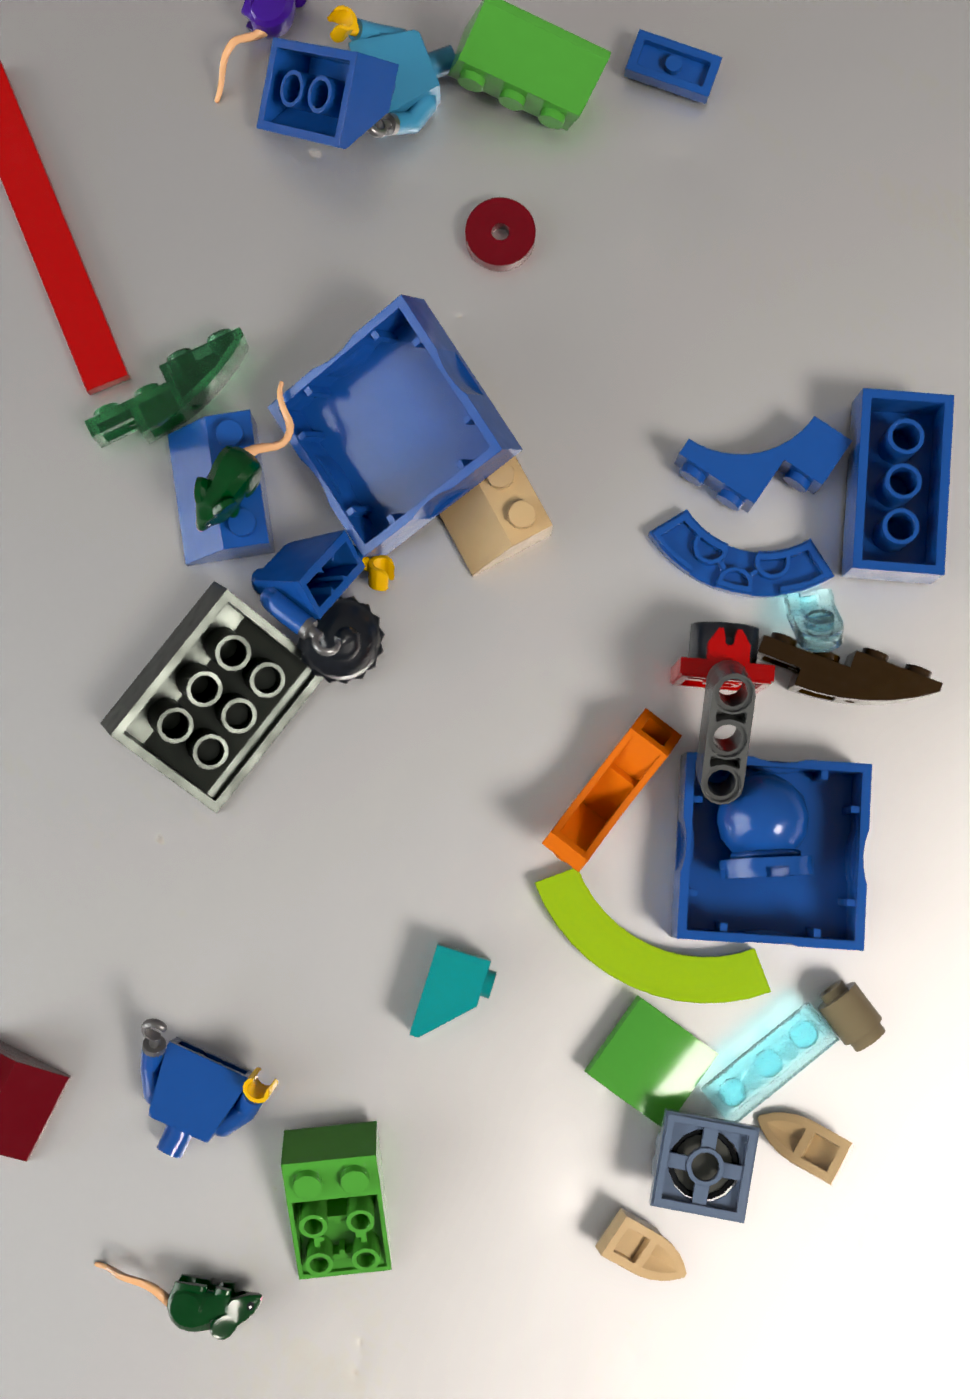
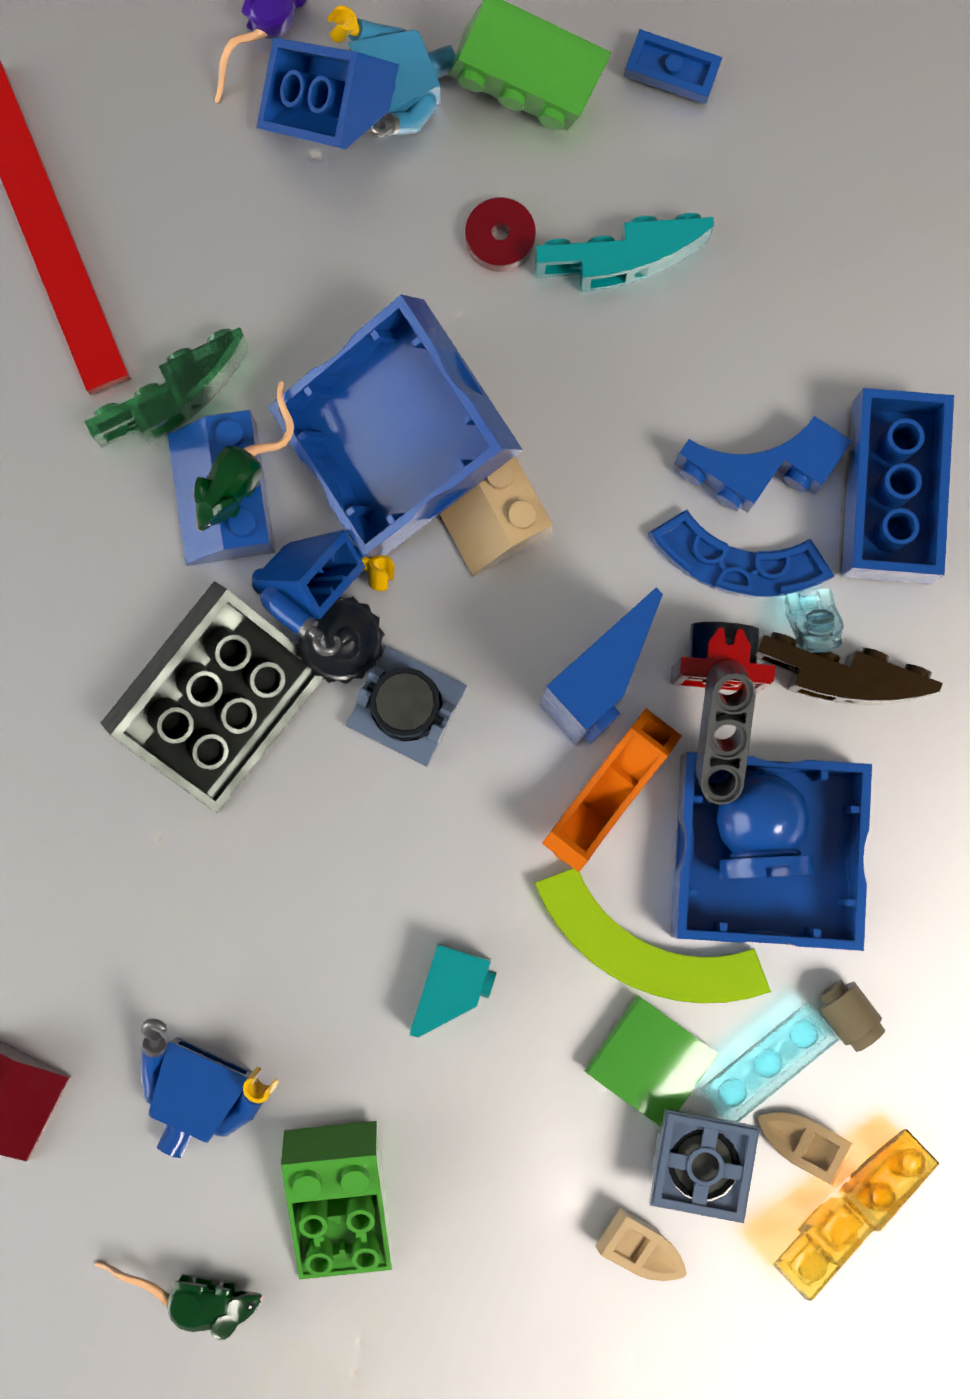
(405, 703): none -> piece
(591, 687): none -> blue slope
(643, 251): none -> teal slope
(853, 1212): none -> clear yellow slope

